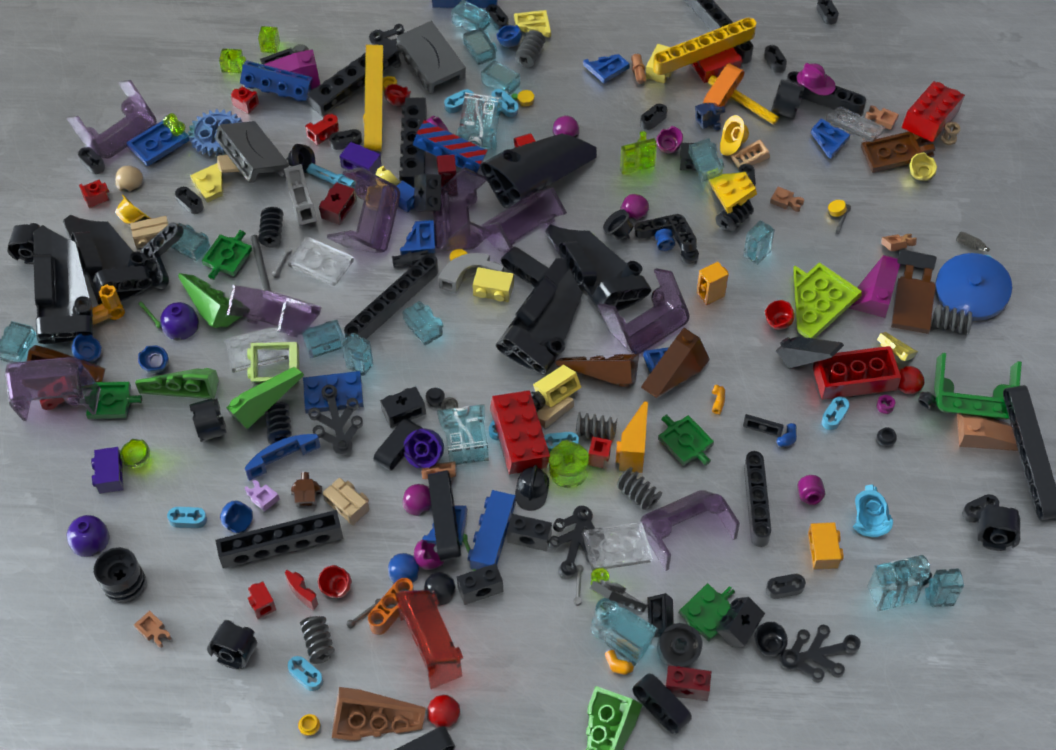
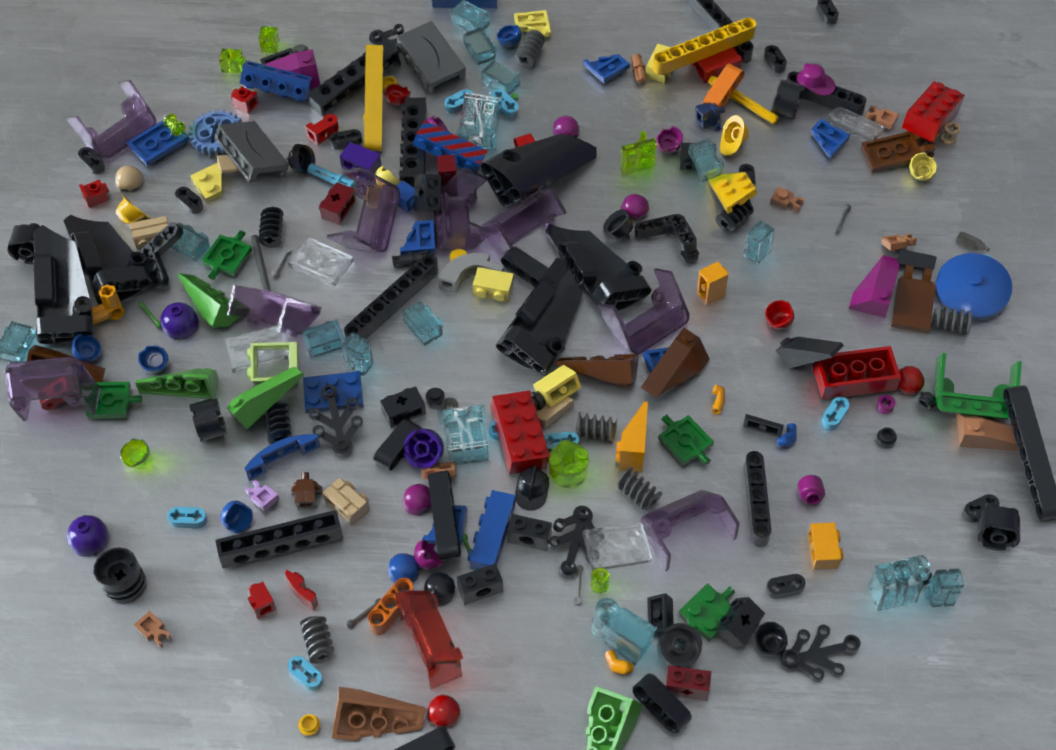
(108, 470): dark purple brick -> none
(232, 645): black brick -> none
(300, 195): light grey arch -> none
(334, 581): red hair -> none
(500, 15): black beam -> none
(526, 98): yellow tile -> none
(599, 452): red brick -> none
(616, 593): dark grey wing -> none
(652, 115): black beam -> none
(664, 239): blue wheel -> none
(759, 157): light nougat slope -> none
(820, 299): lime wing -> none
(837, 208): yellow tile -> none
(872, 513): medium azure helmet -> none
(899, 348): light yellow wing -> none

